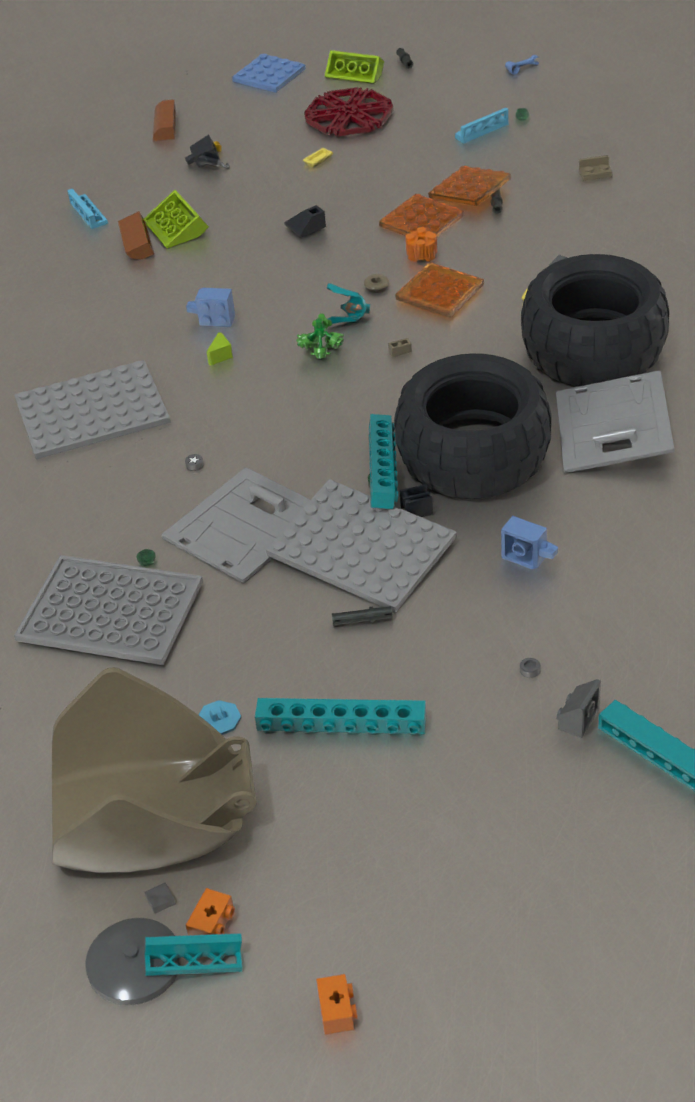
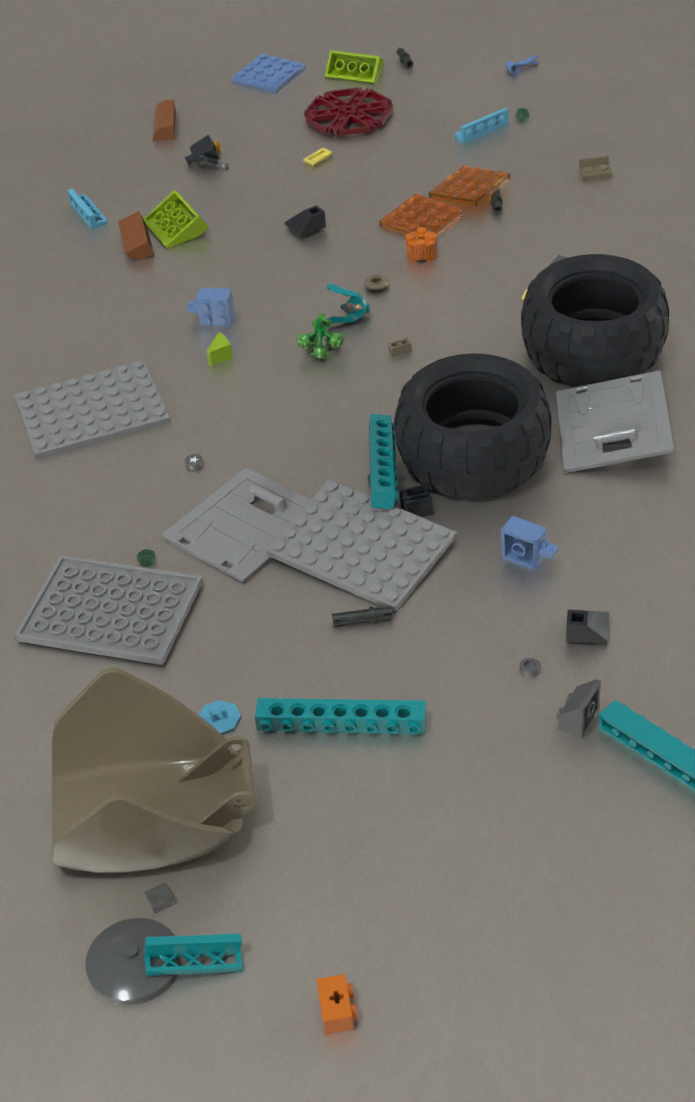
(210, 914): orange brick -> none
(439, 289): clear orange plate -> none
(587, 626): none -> black slope

